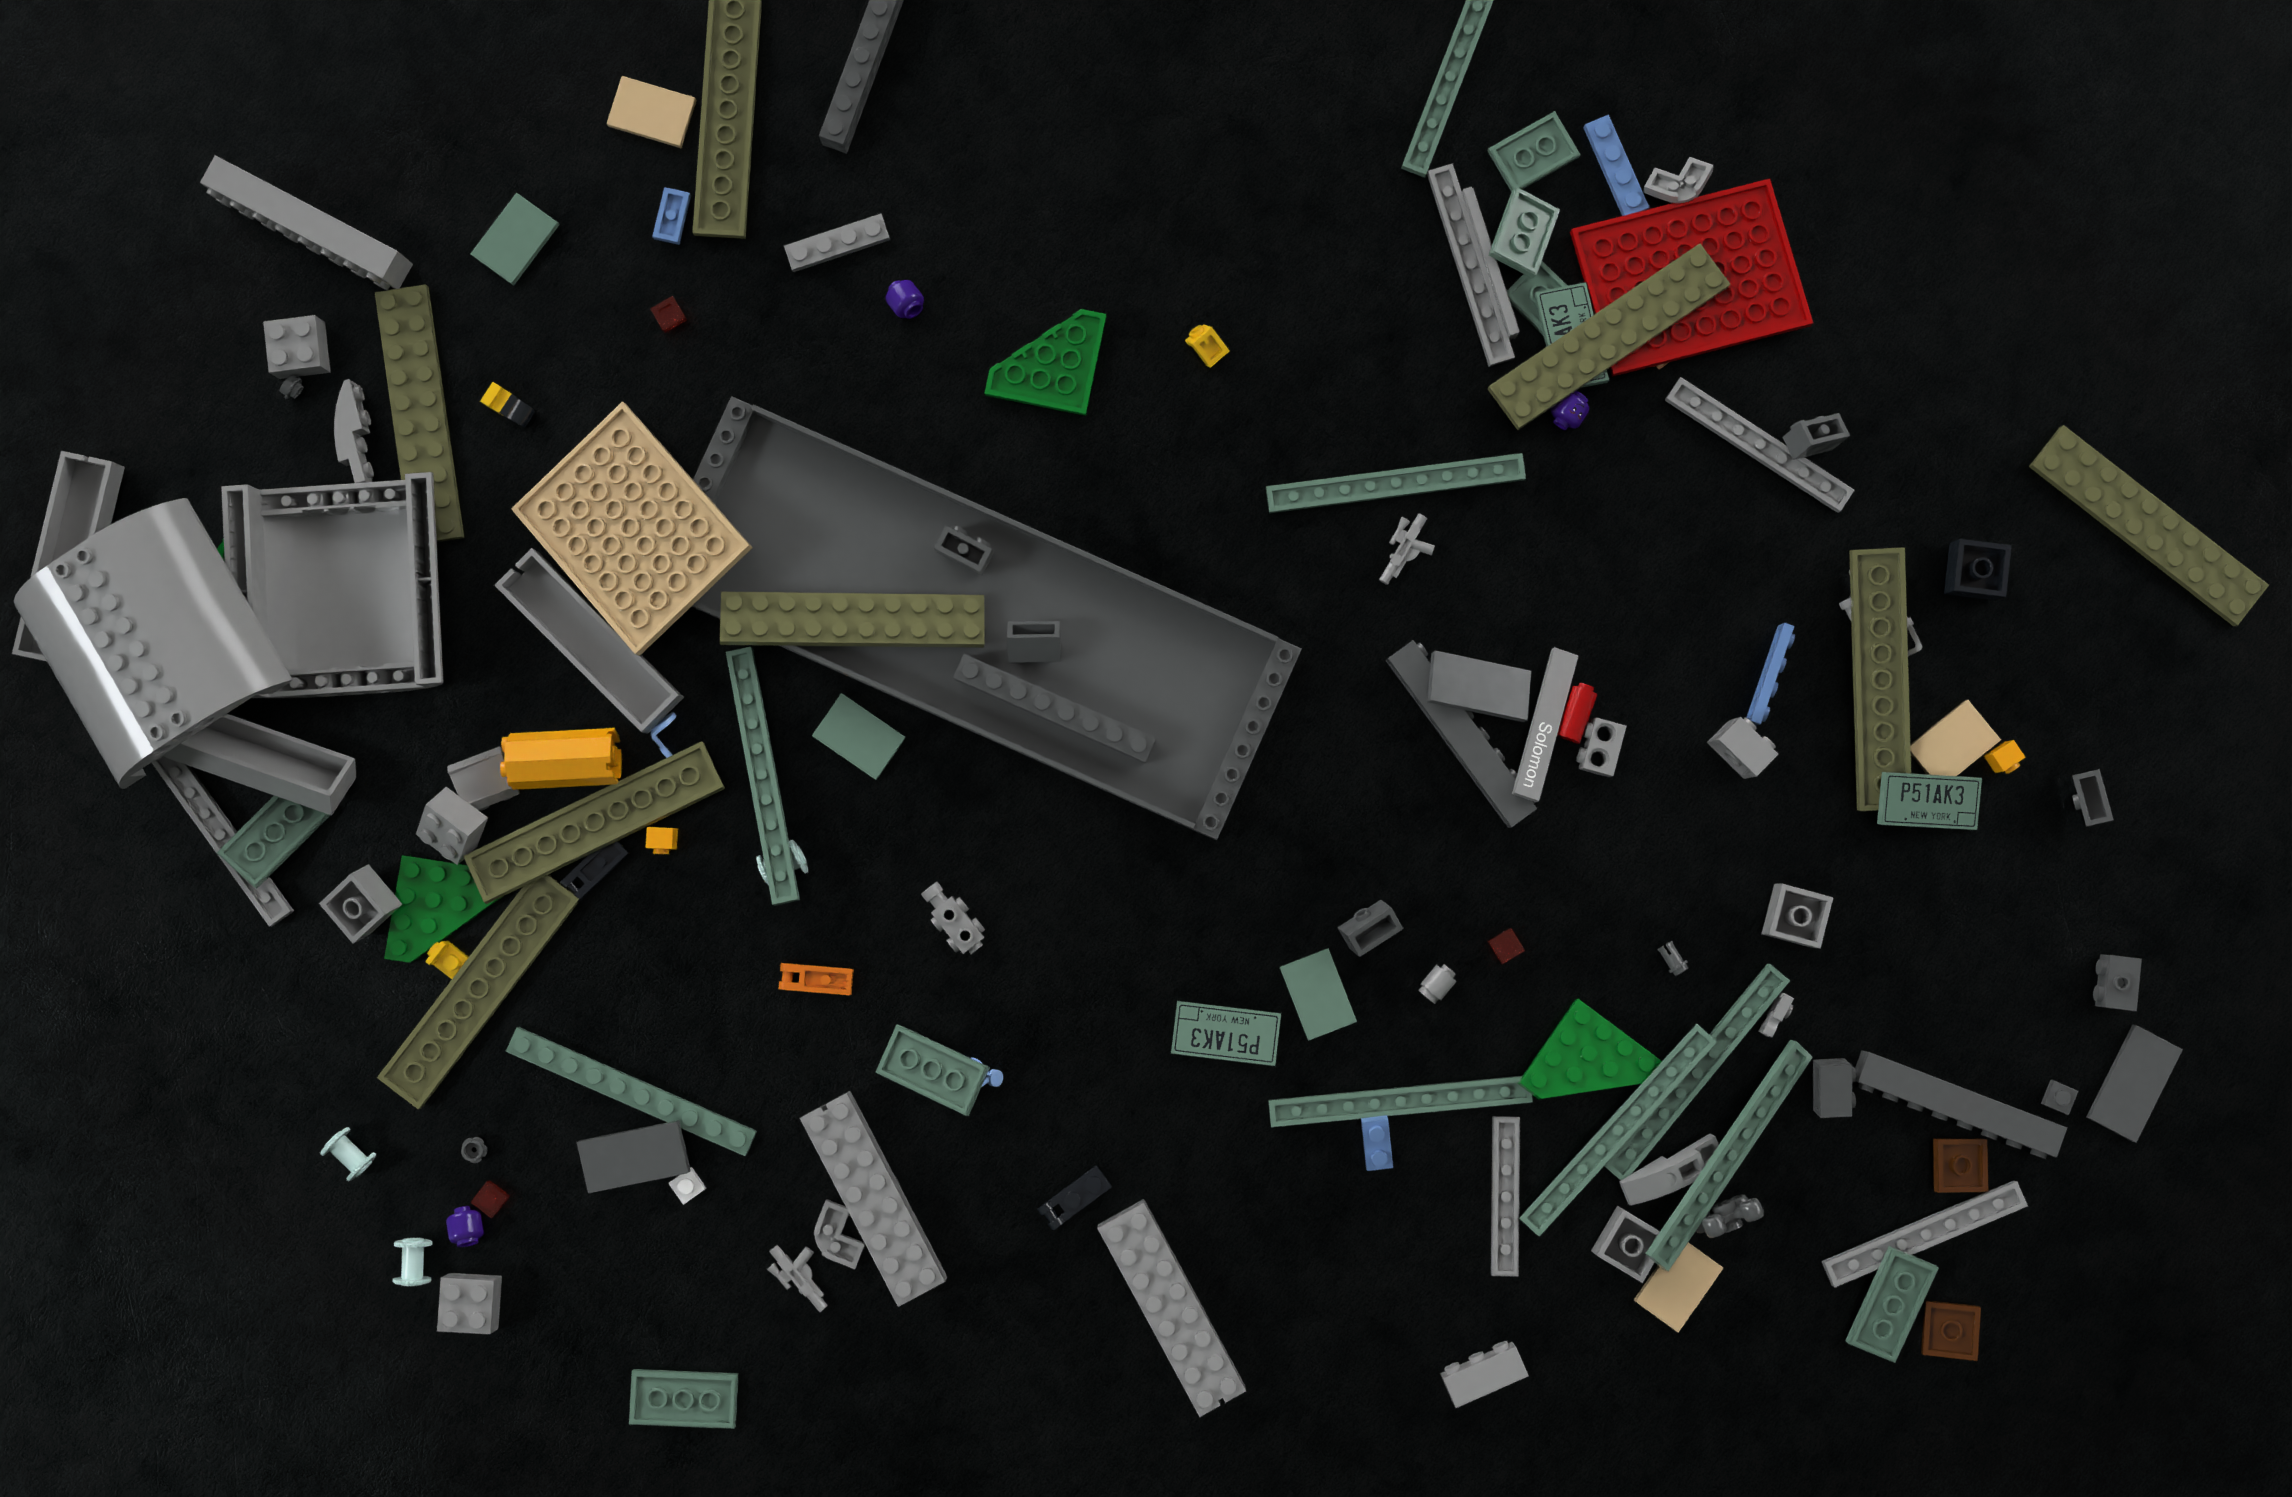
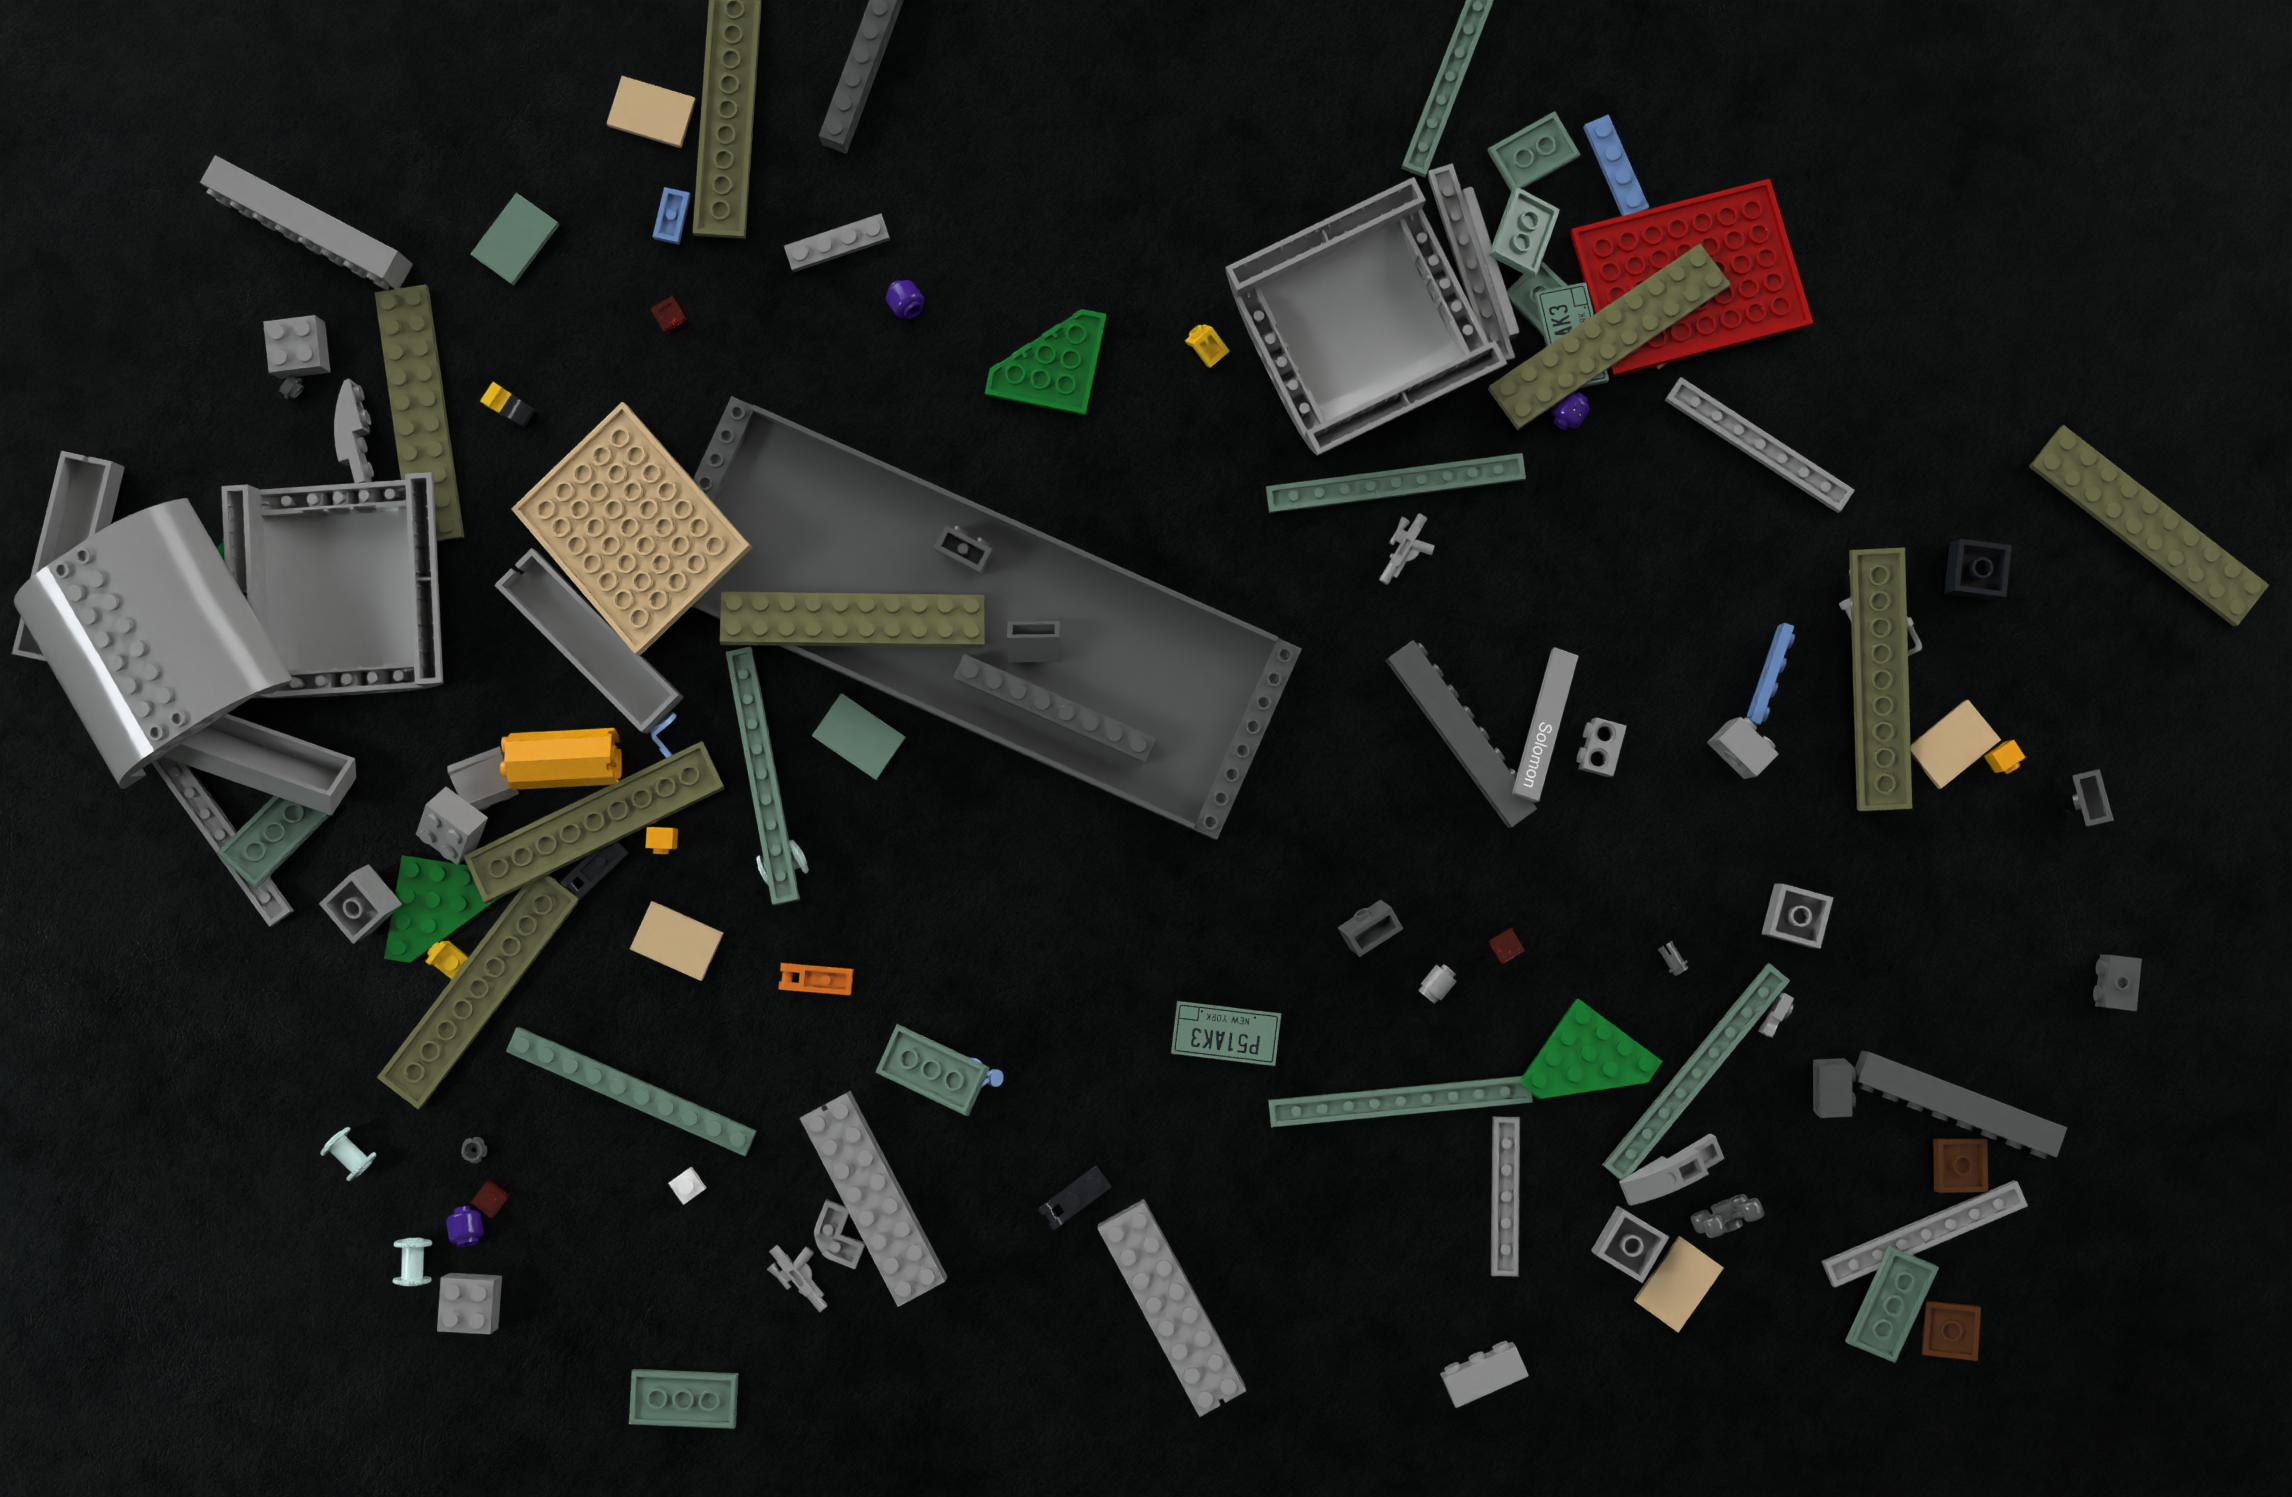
(633, 1156): dark grey tile -> none
(676, 940): none -> tan tile
(958, 924): light grey brick -> none
(1318, 994): sand green tile -> none
(1360, 318): none -> light grey slope
(1377, 1143): medium blue plate -> none
(1479, 686): dark grey tile -> none
(1577, 713): red brick -> none
(1618, 1129): sand green plate -> none
(1682, 187): light grey plate -> none
(1729, 1155): sand green plate -> none
(1815, 436): dark grey brick -> none
(1929, 800): sand green tile -> none
(2059, 1097): dark grey plate -> none
(2134, 1083): dark grey tile -> none

